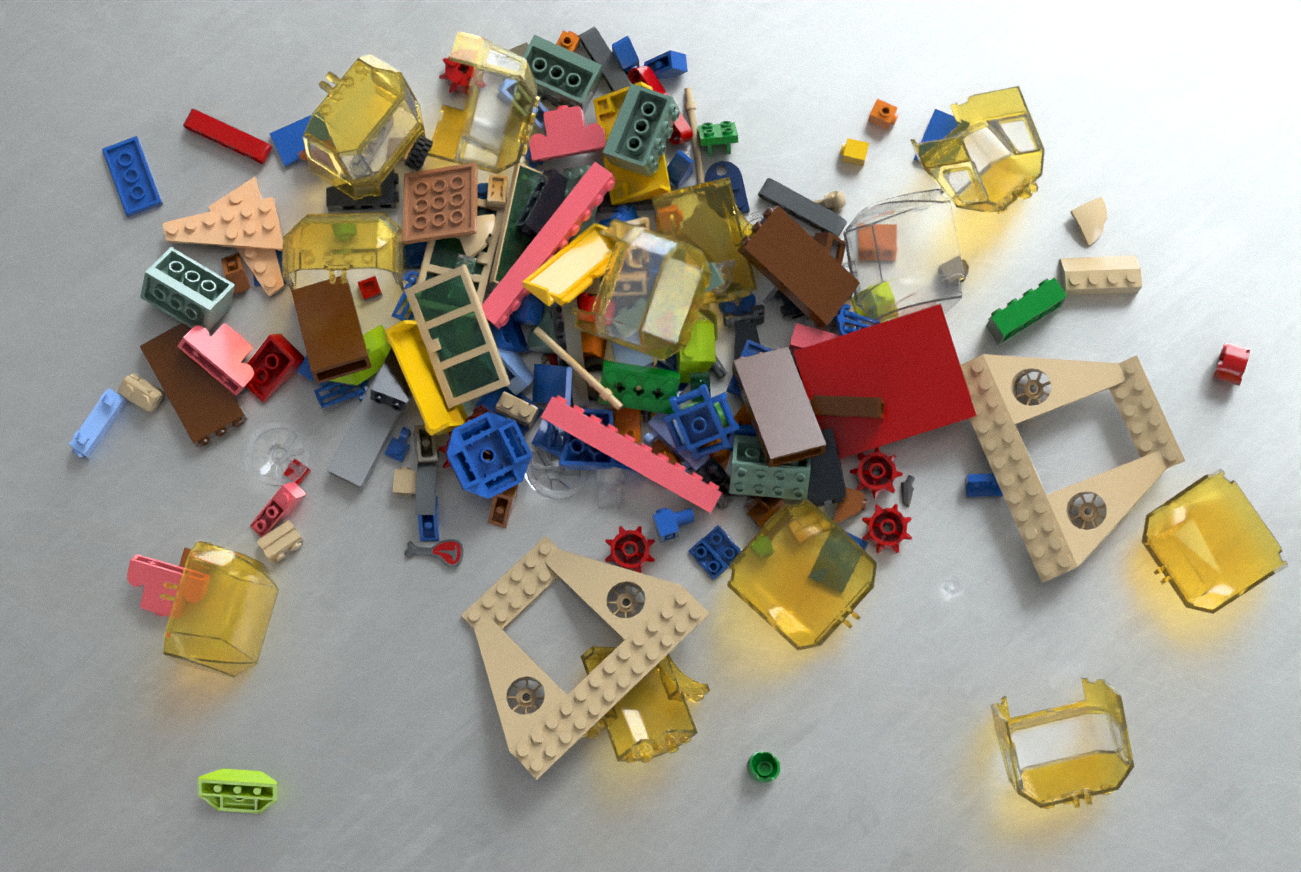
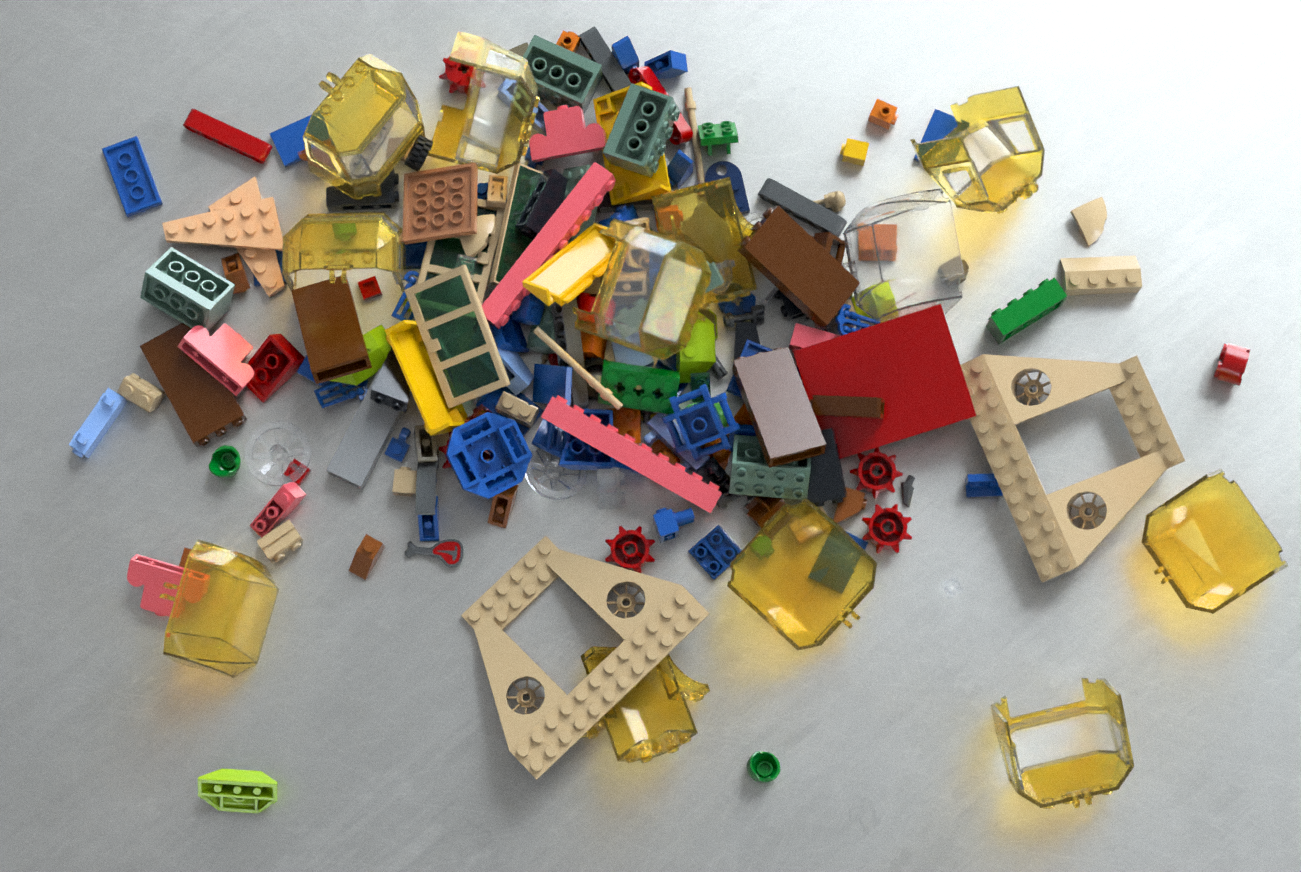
(225, 462): none -> green hair
(366, 556): none -> dark orange slope

